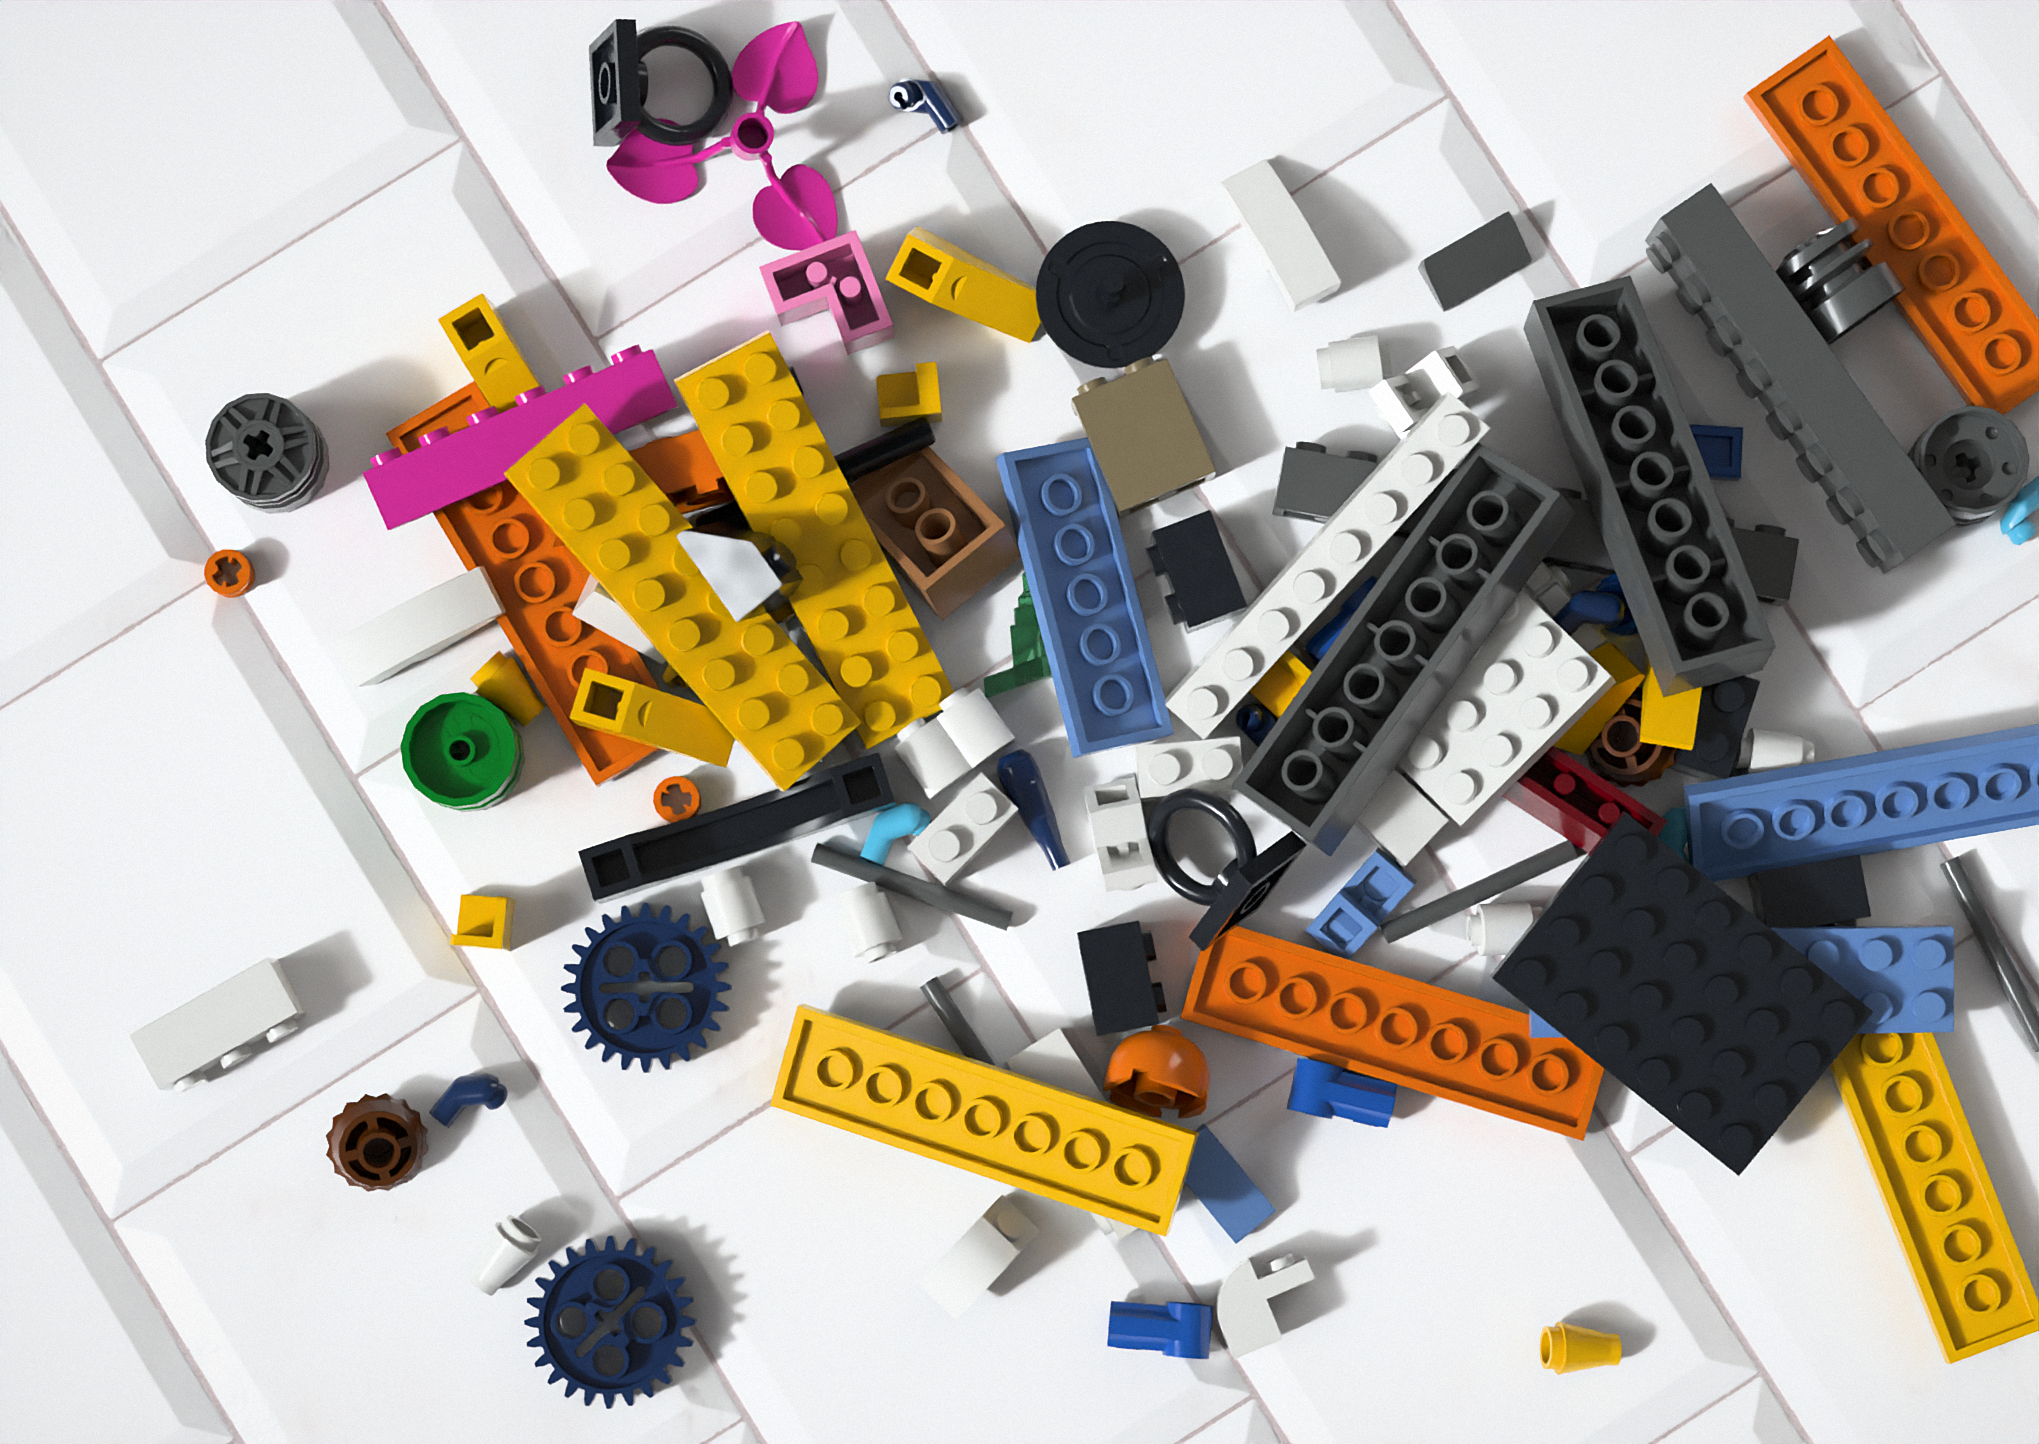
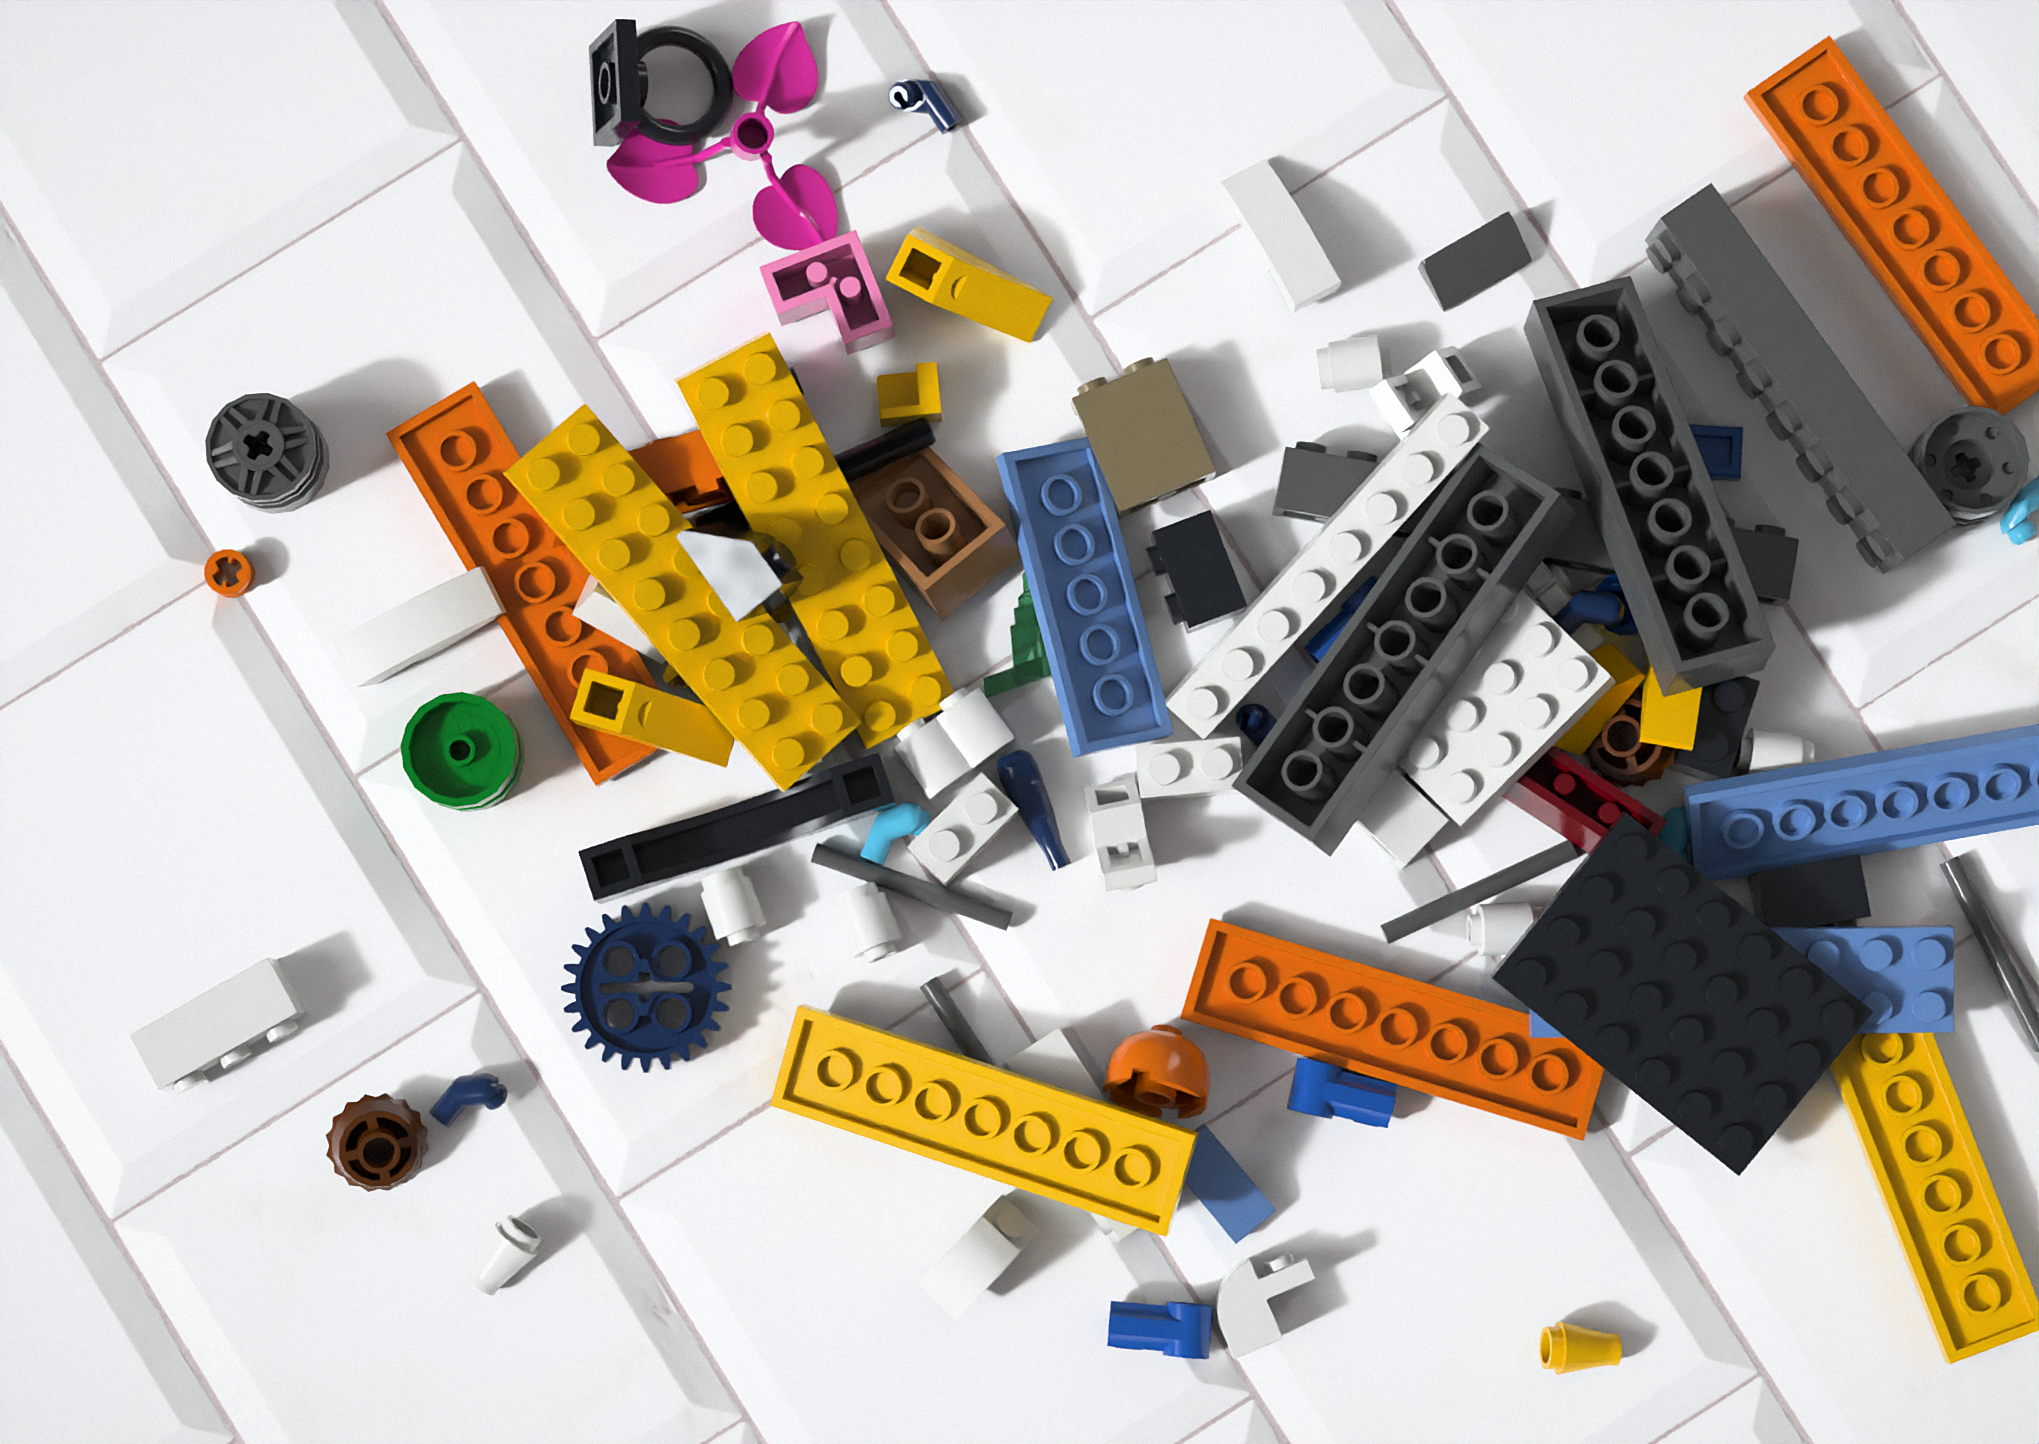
(475, 458): dark pink brick -> none
(484, 922): yellow panel -> none
(489, 352): yellow slope -> none
(507, 688): yellow cone -> none
(643, 1355): dark blue gear -> none
(686, 787): orange bush -> none
(1110, 294): black piece -> none
(1120, 978): black brick -> none
(1241, 885): black tile -> none
(1280, 684): yellow panel -> none
(1361, 905): medium blue slope -> none
(1834, 281): dark grey wheel -> none

